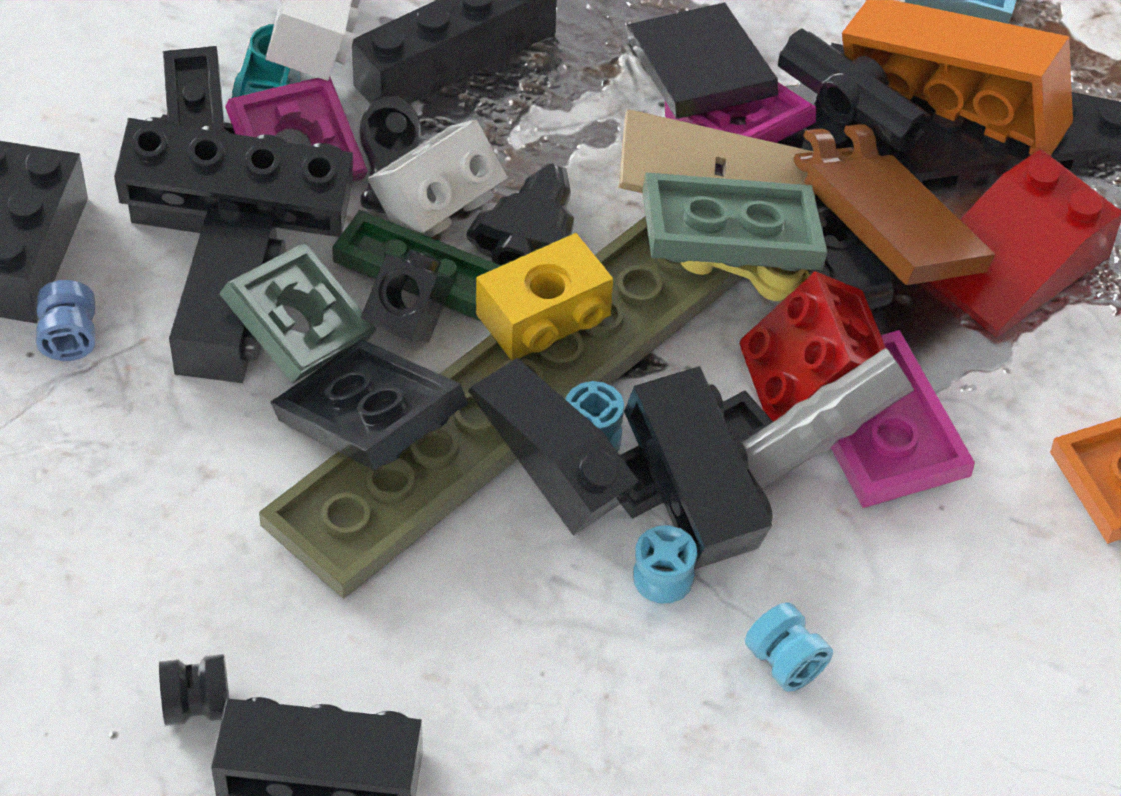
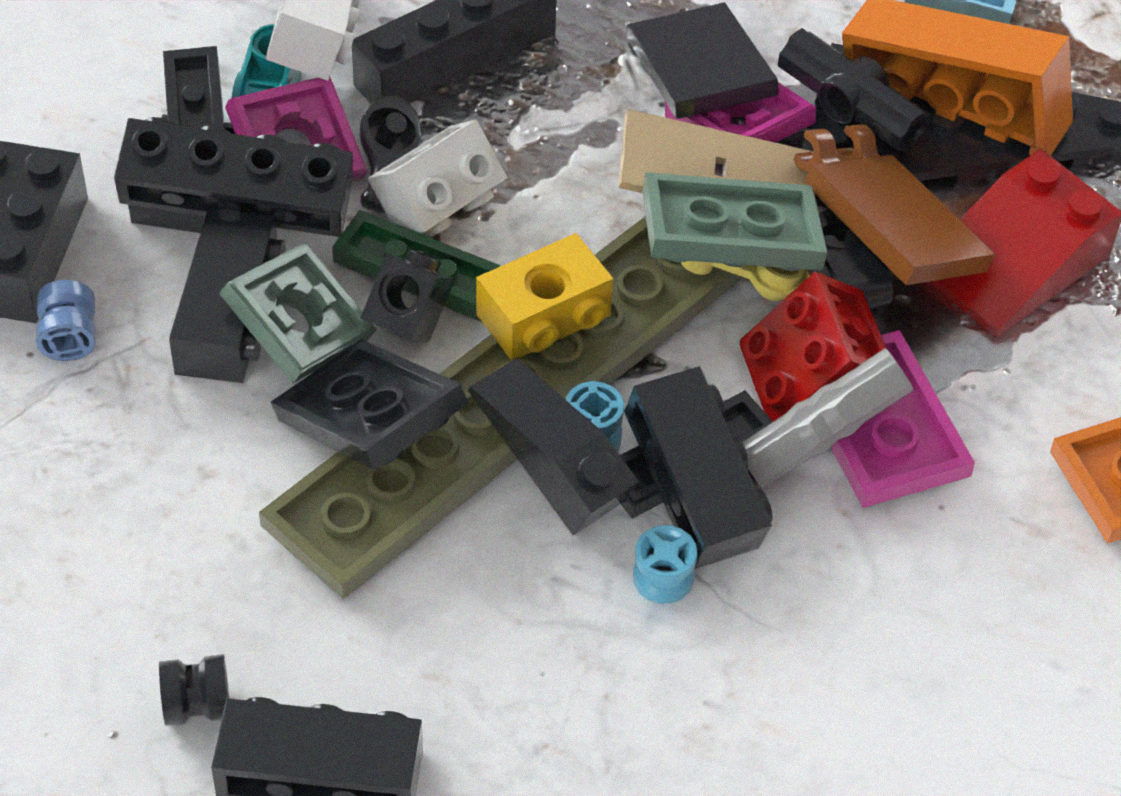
(526, 218): black rock -> none
(788, 646): medium azure wheel -> none

